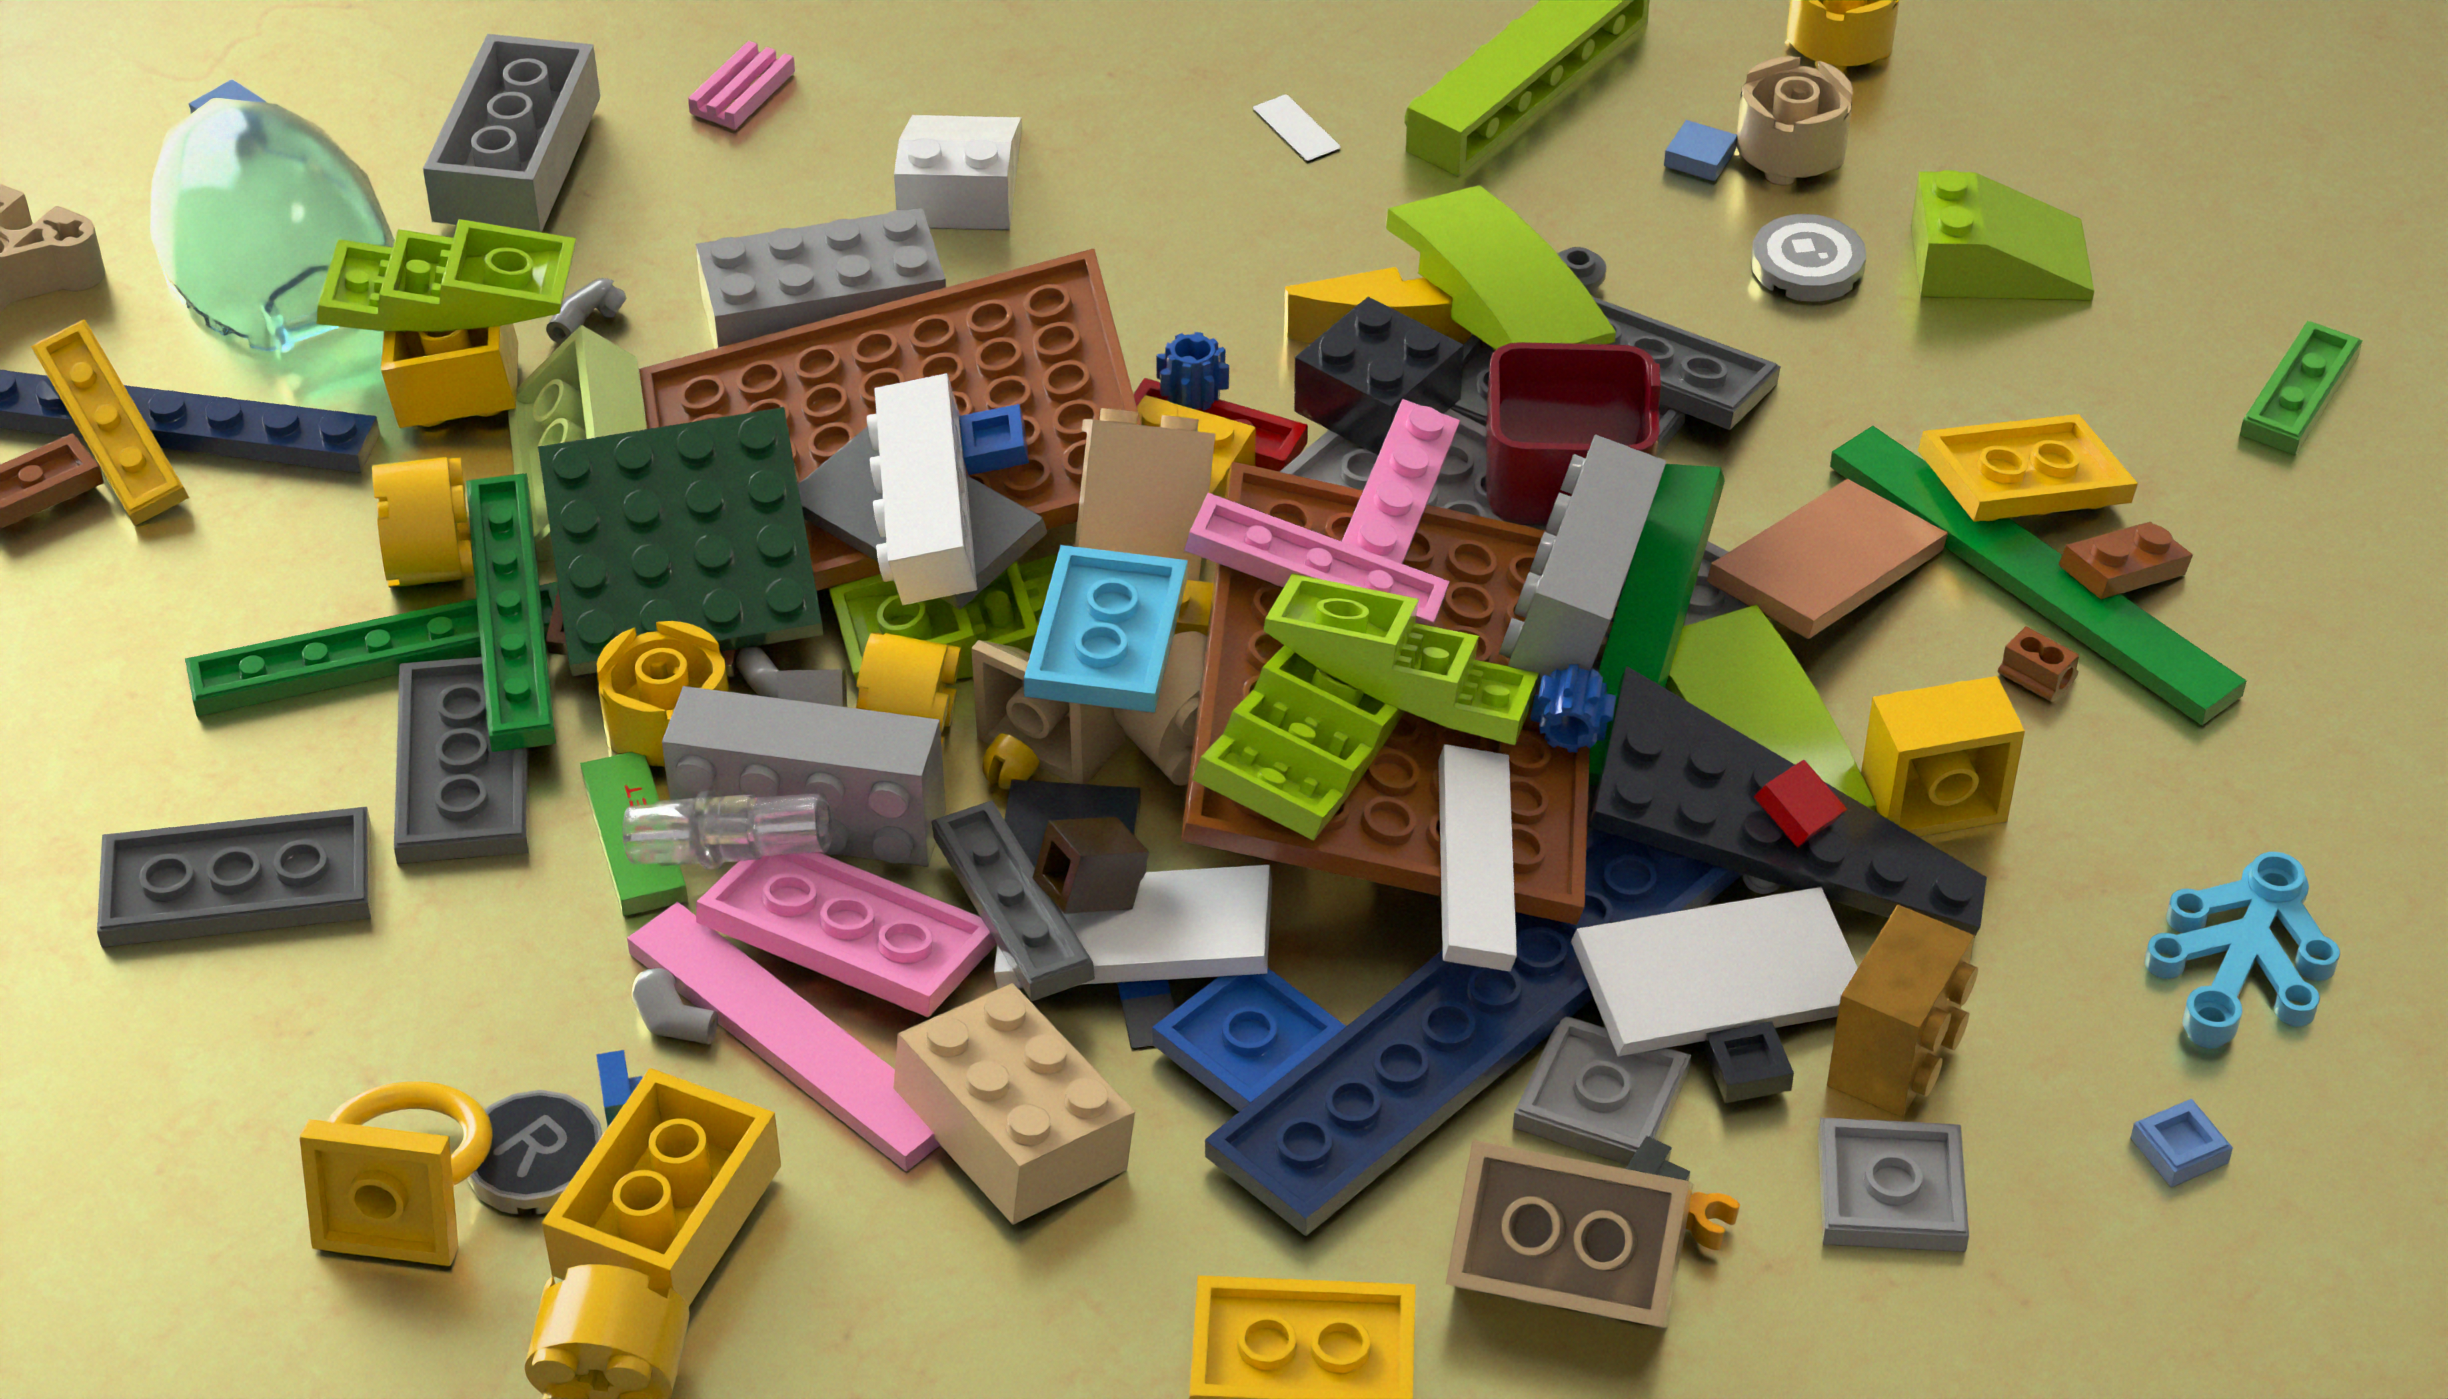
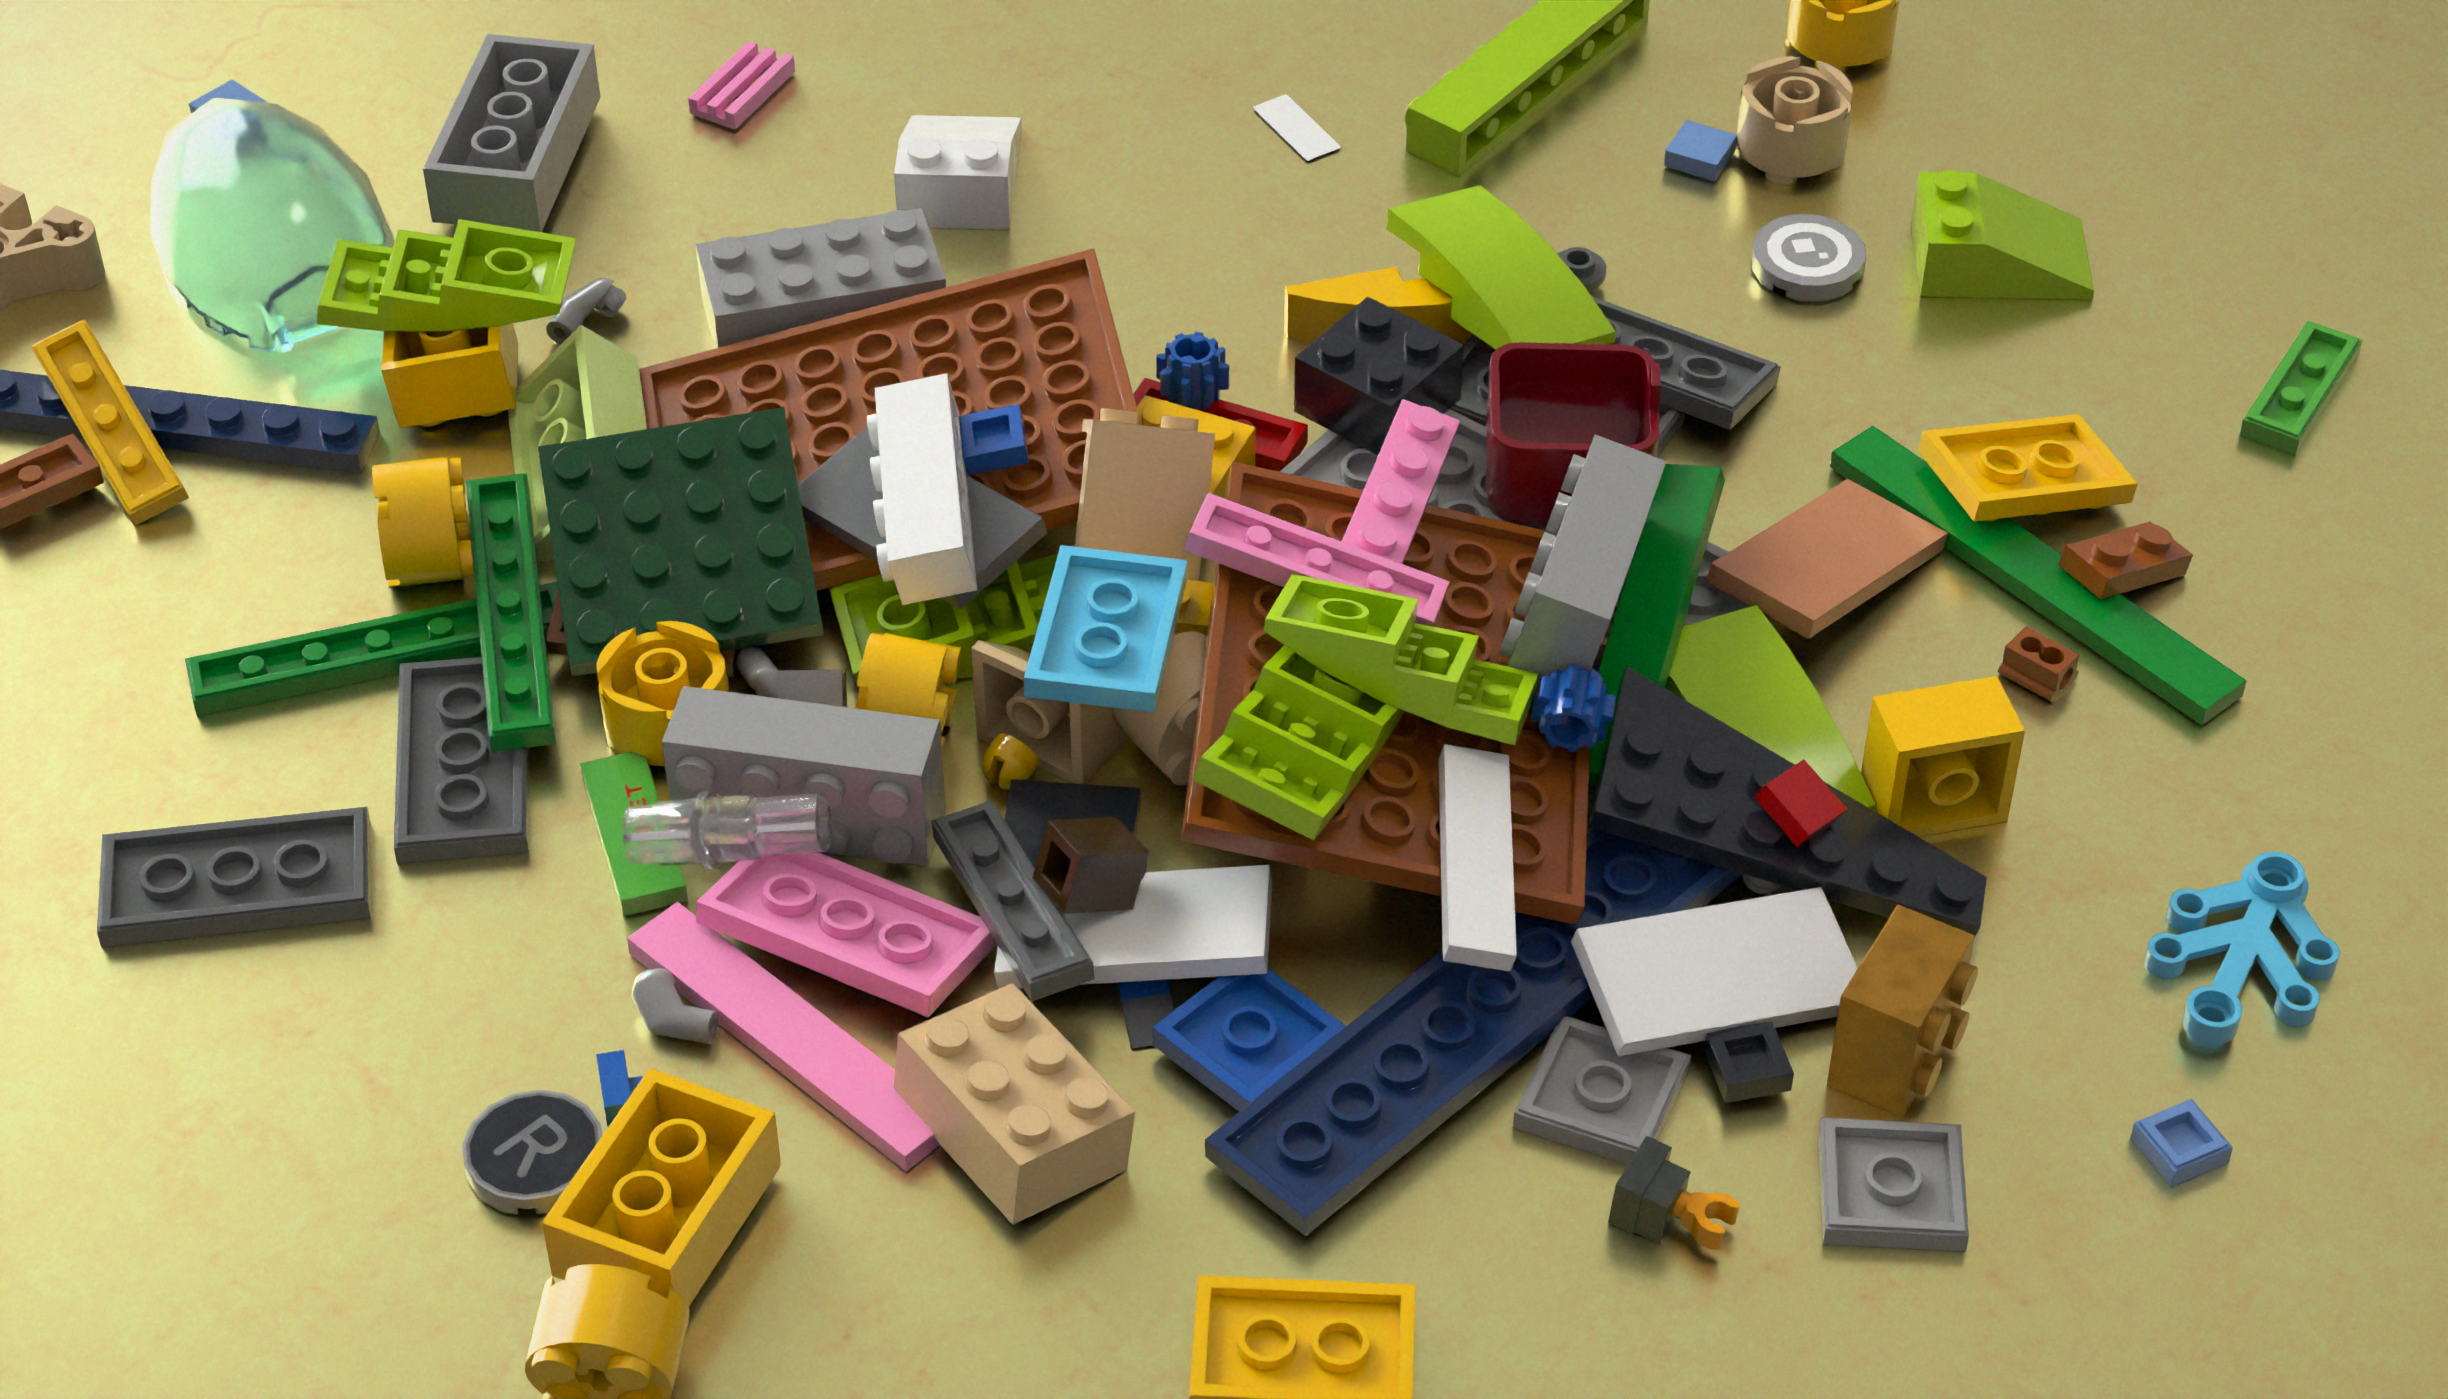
(390, 1187): yellow tile -> none
(1569, 1233): tan brick -> none

